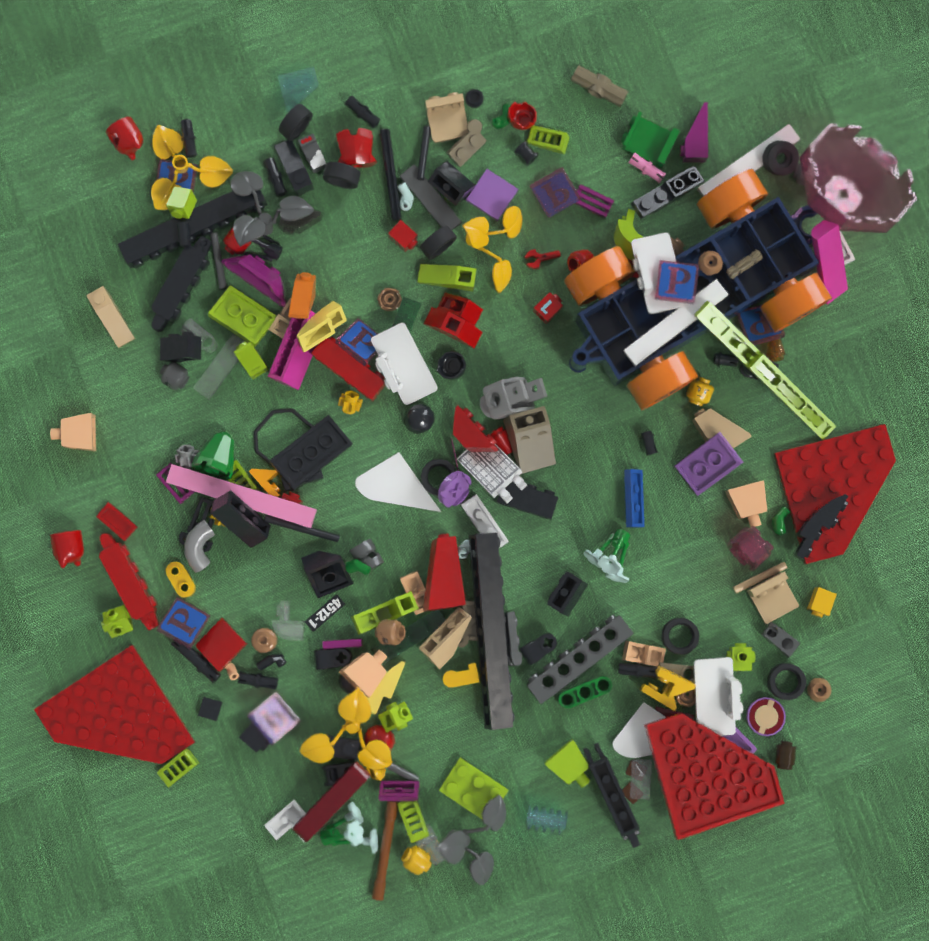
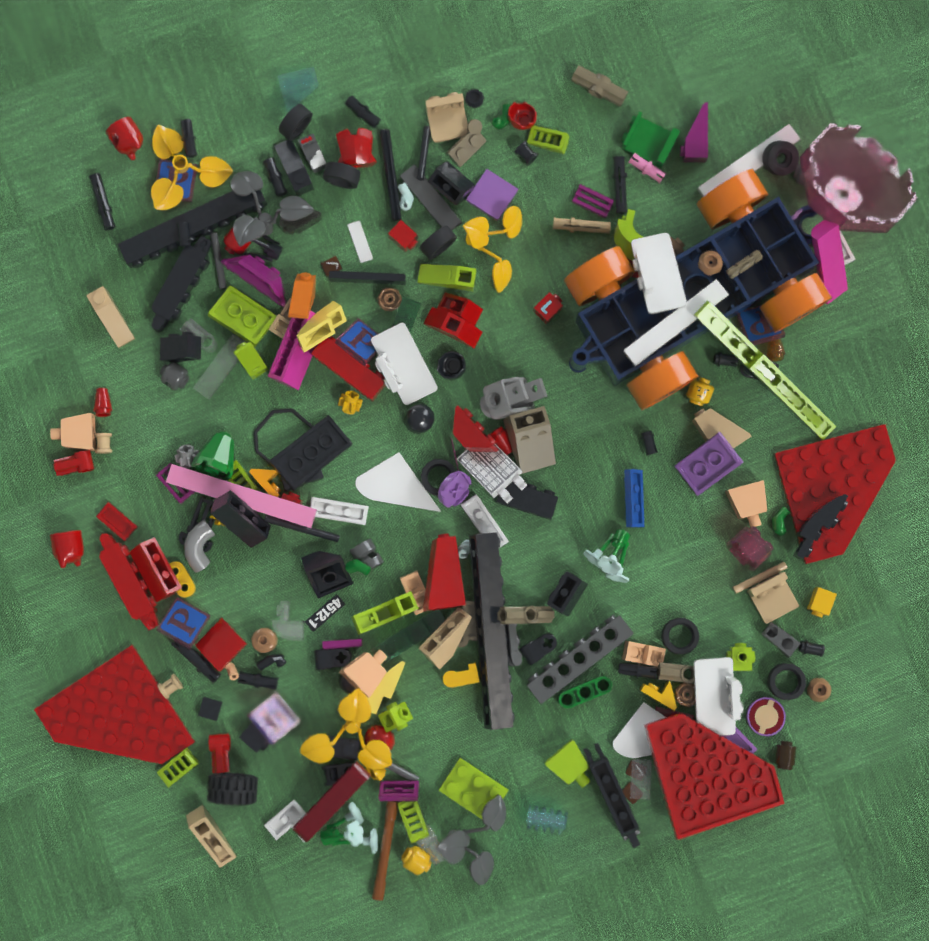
(79, 462): none -> red piece
(102, 403): none -> red cone
(103, 443): none -> tan bush
(108, 221): none -> black pin
(117, 621): lime brick -> none
(155, 569): none -> red brick
(170, 686): none -> tan bush
(181, 202): lime brick -> none
(210, 836): none -> tan slope
(219, 747): none -> red piece
(232, 789): none -> black tyre
(331, 265): none -> reddish brown sticker
(340, 511): none -> white tile
(360, 241): none -> white sticker
(367, 277): none -> black tile
(390, 632): medium nougat head -> none
(526, 615): none -> dark tan piece
(541, 257): red bar -> none
(555, 192): tile -> none
(578, 258): red head -> none
(581, 225): none -> tan pin
(621, 207): none -> black pin
(667, 193): black slope -> none
(677, 282): tile -> none
(678, 683): yellow slope -> none
(811, 648): none -> black pin

